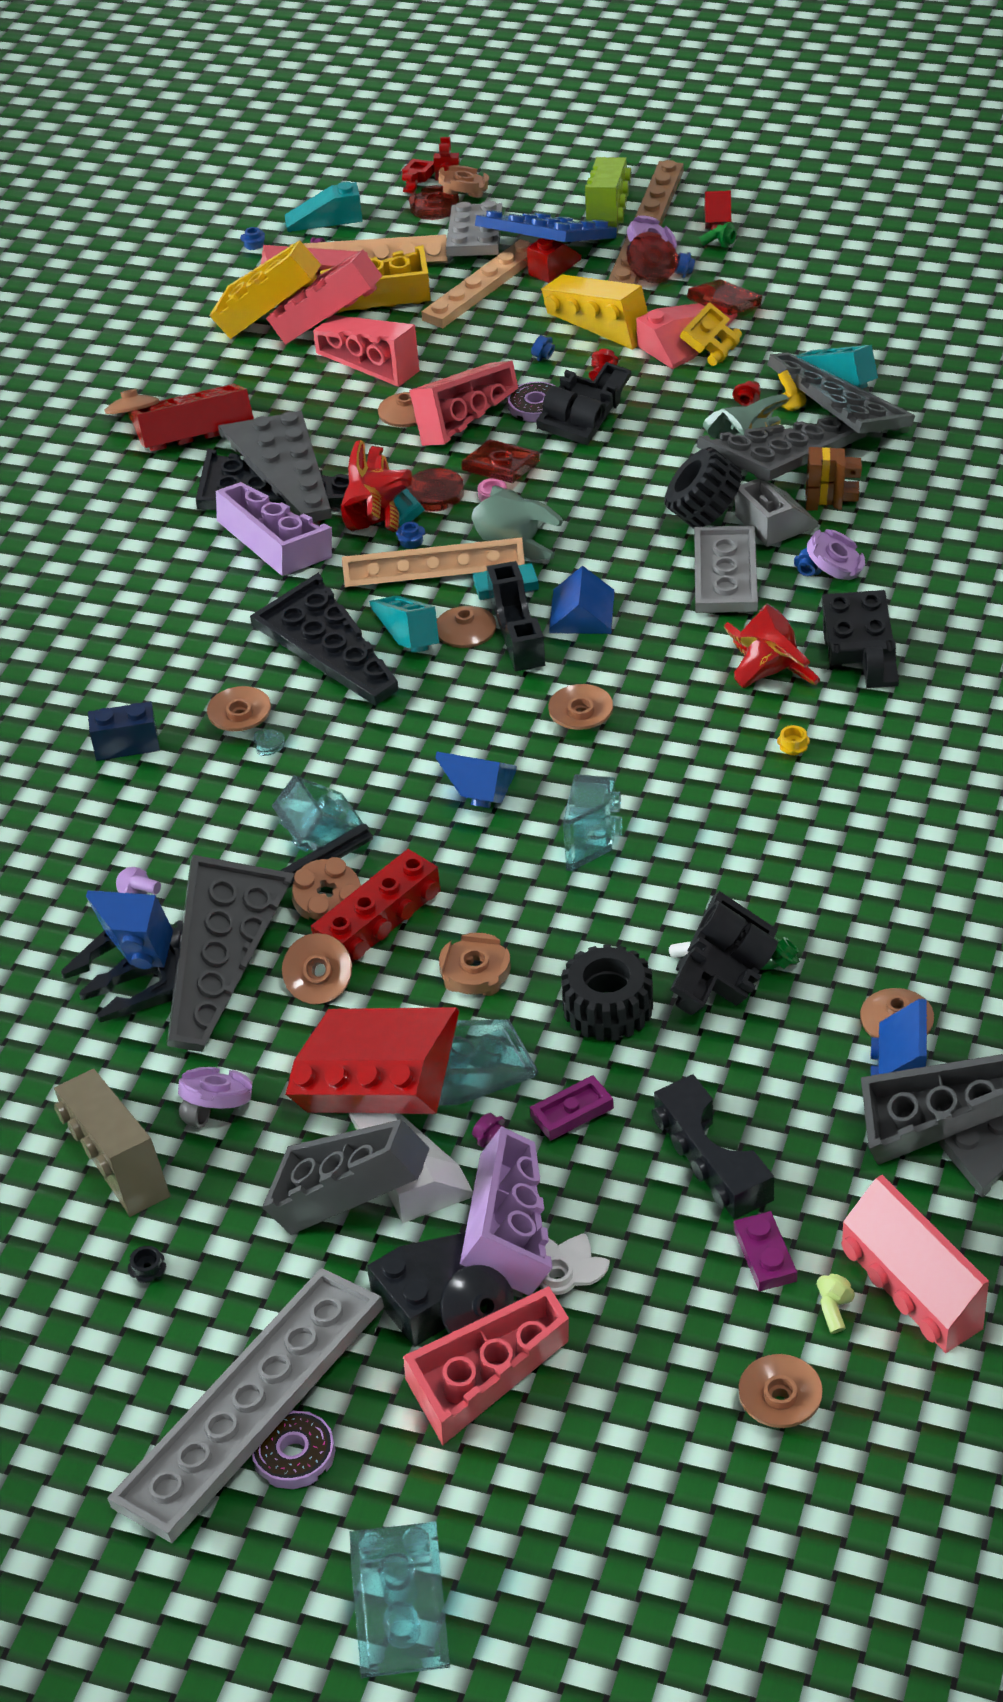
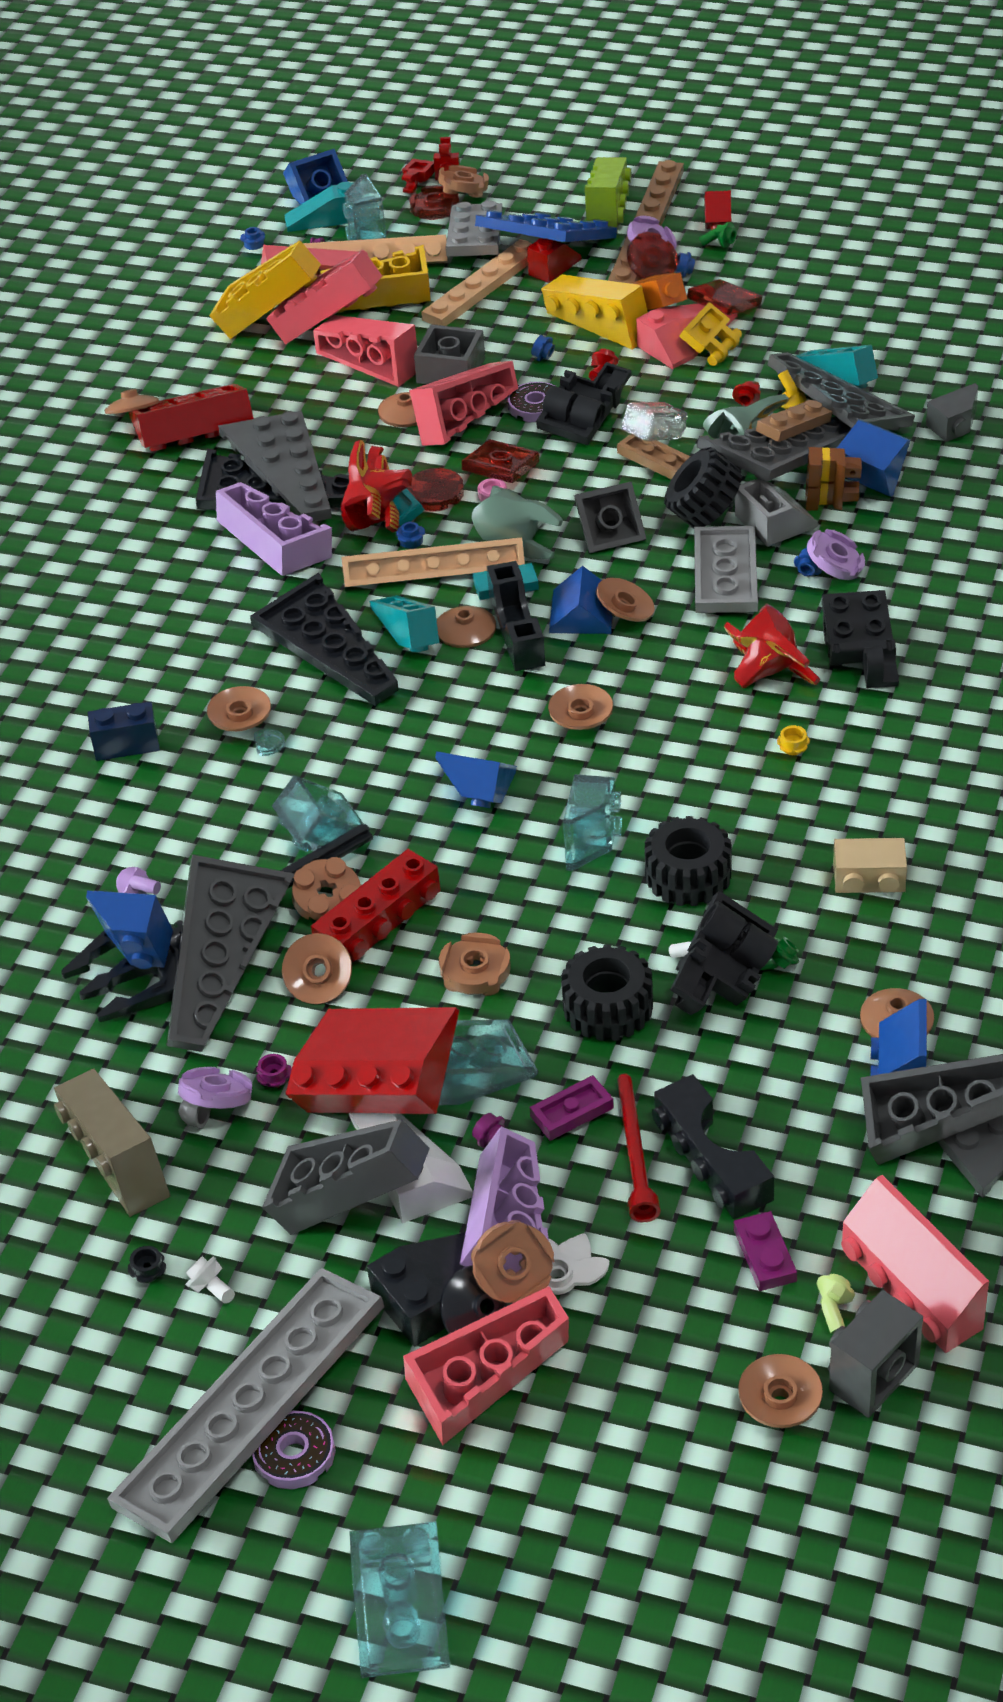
(204, 1274): none -> white plate
(273, 1070): none -> magenta plate
(313, 175): none -> blue slope
(364, 211): none -> clear light blue slope
(448, 352): none -> dark grey brick
(490, 1256): none -> nougat plate
(610, 517): none -> dark grey slope
(625, 599): none -> nougat dish
(643, 1202): none -> red piece
(652, 455): none -> medium nougat plate
(654, 421): none -> clear brick
(662, 290): none -> orange slope
(688, 860): none -> black tyre
(794, 420): none -> medium nougat plate
(869, 865): none -> tan brick
(874, 1352): none -> dark grey brick
(880, 454): none -> blue slope
(953, 413): none -> dark grey slope

